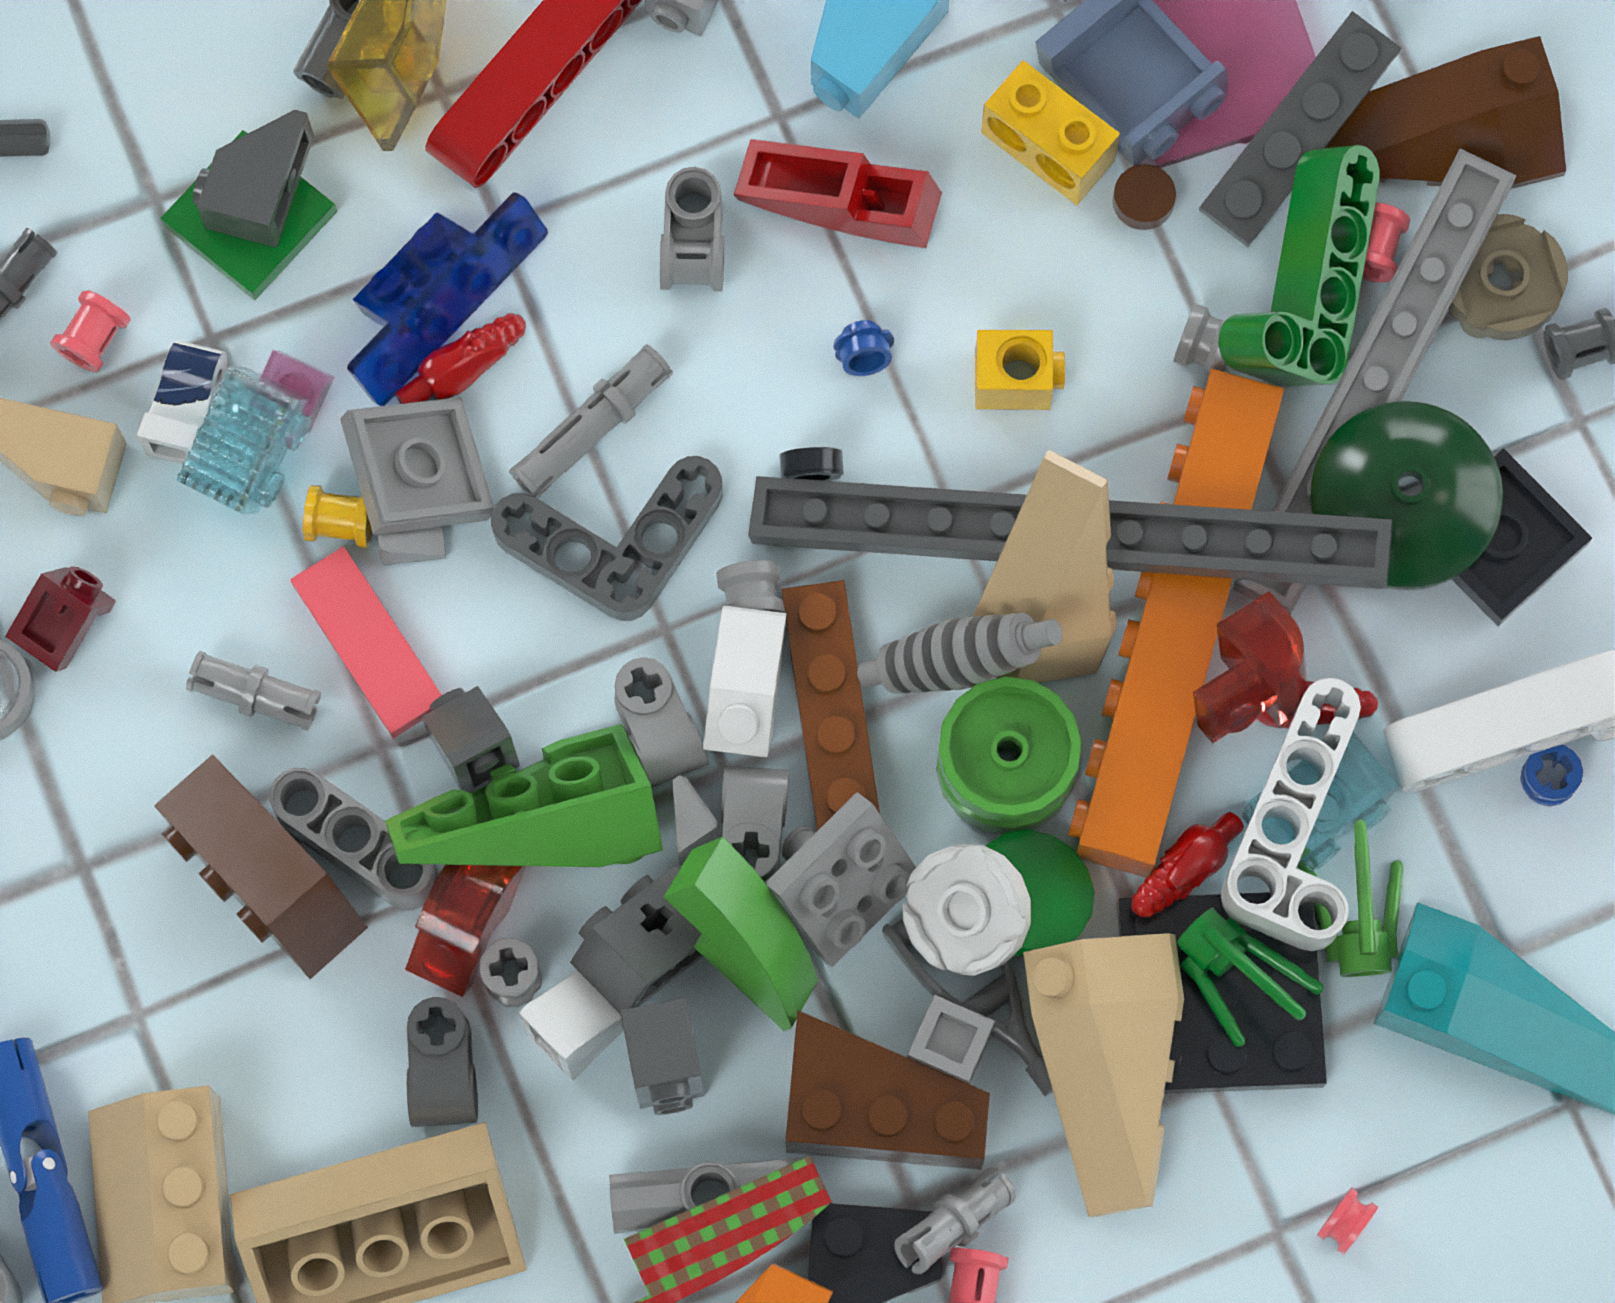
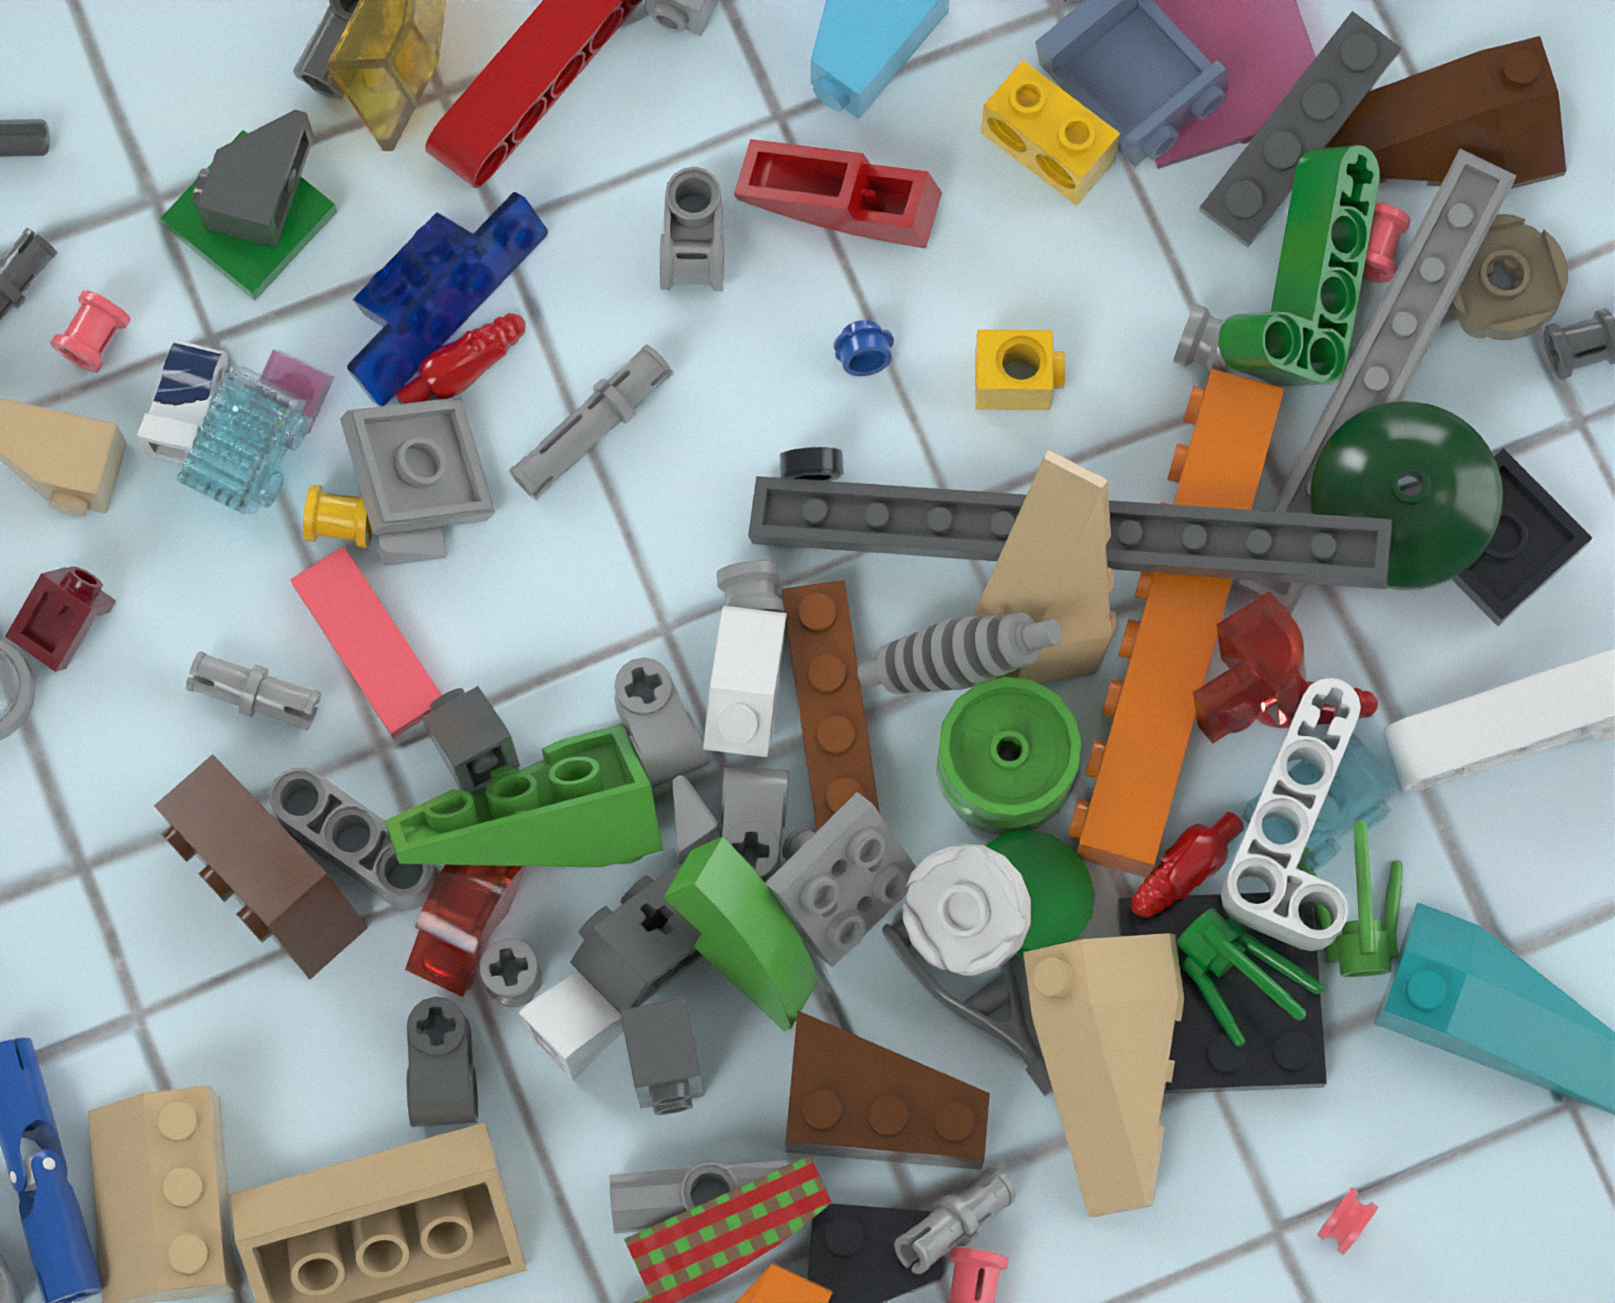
(606, 560): dark grey beam -> none
(951, 1039): light grey brick -> none
(1144, 197): reddish brown tile -> none
(1544, 794): blue bush -> none

